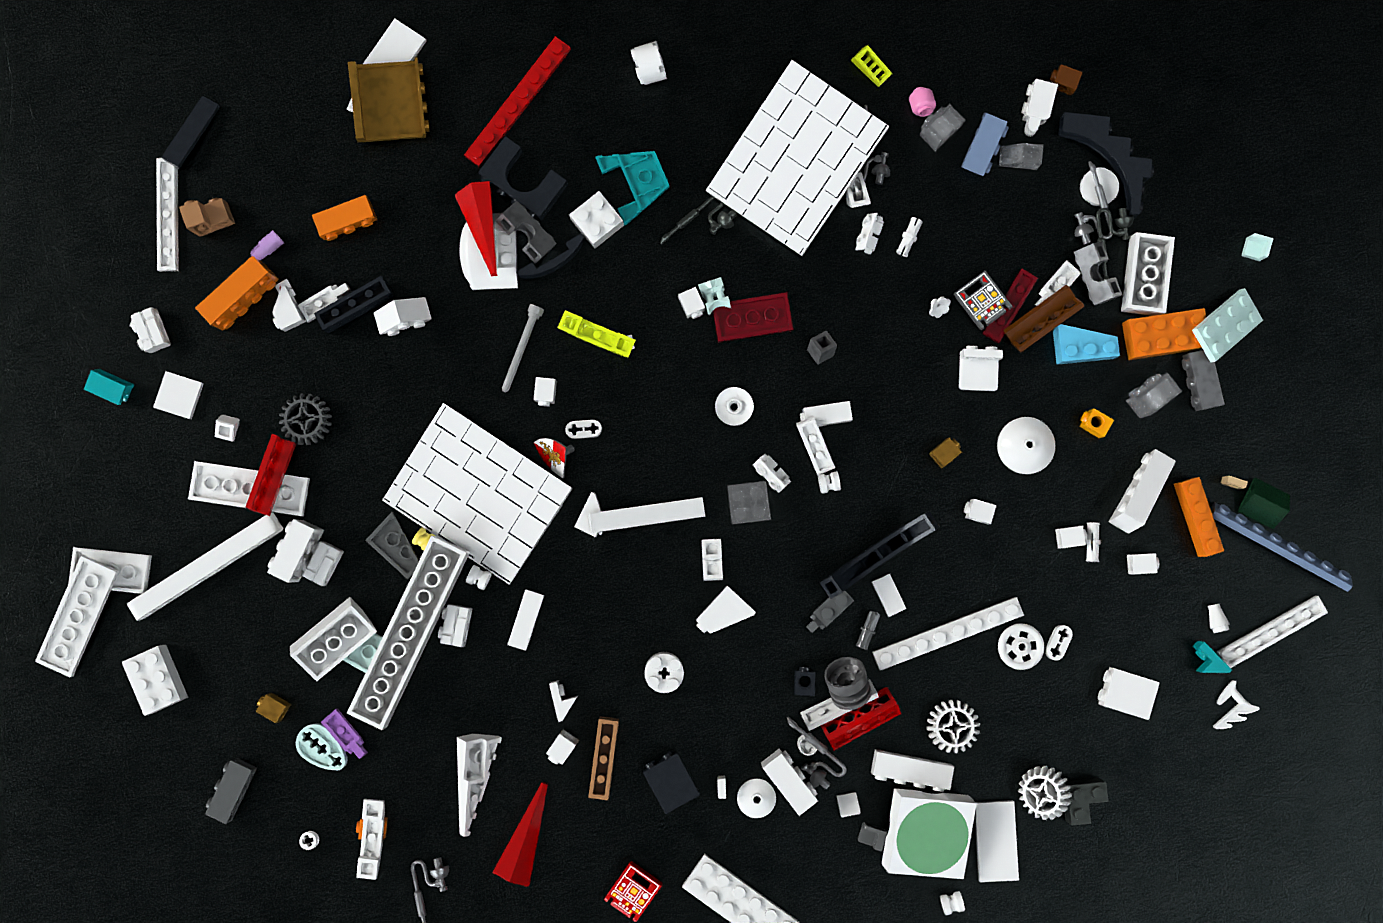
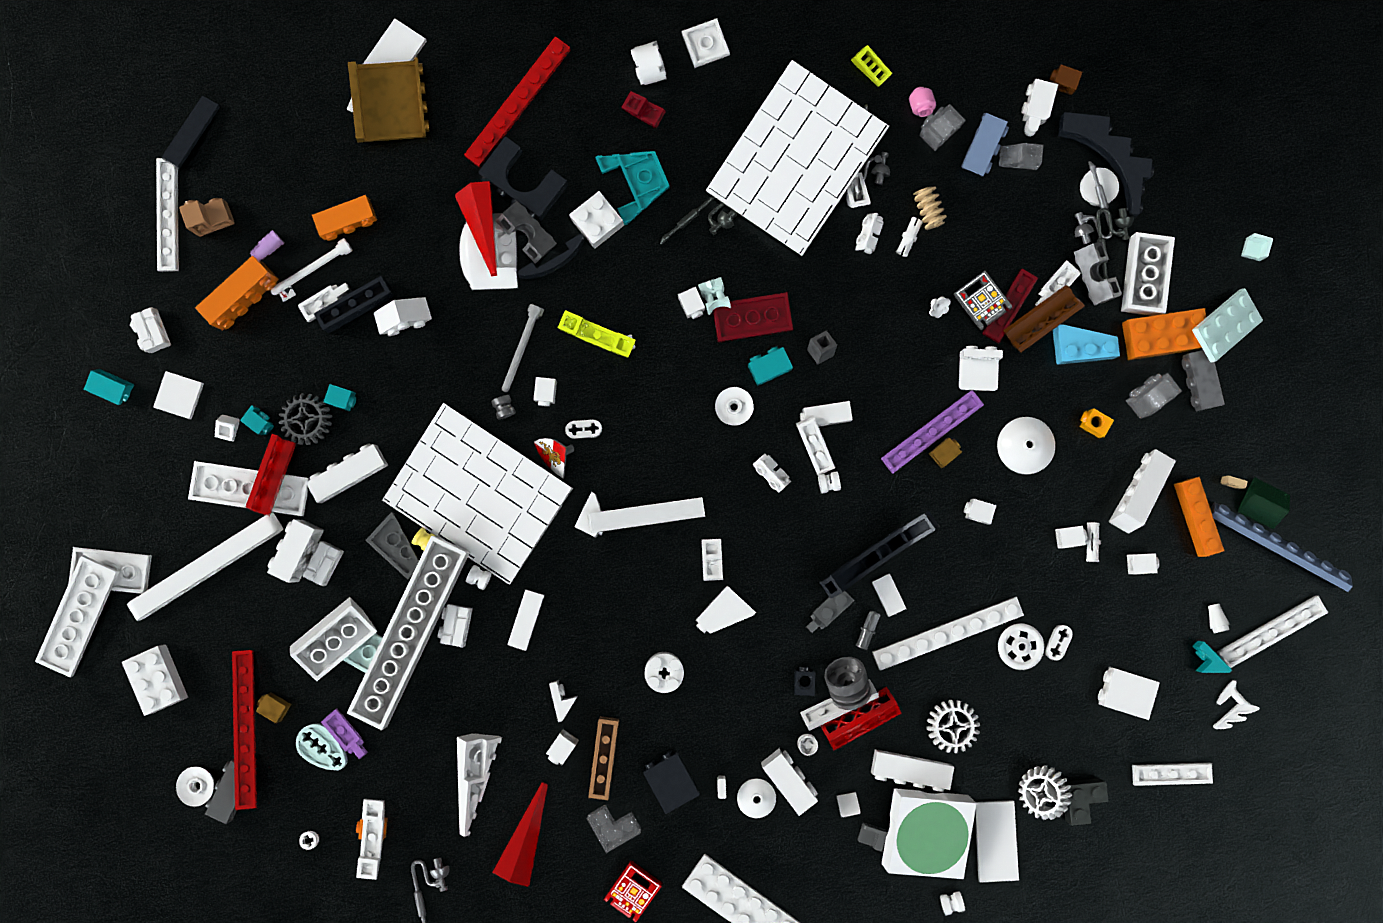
(187, 788): none -> white dish
(244, 730): none -> red plate
(257, 421): none -> teal brick
(286, 311): white slope -> none
(340, 397): none -> teal brick
(341, 248): none -> white piece
(347, 473): none -> white brick
(503, 407): none -> flat silver wheel
(612, 832): none -> clear brick
(643, 110): none -> dark red slope
(705, 43): none -> white tile
(748, 502): clear brick -> none
(770, 365): none -> teal brick
(818, 776): flat silver piece -> none
(929, 207): none -> tan piece
(932, 431): none -> medium lavender tile
(1172, 774): none -> white tile

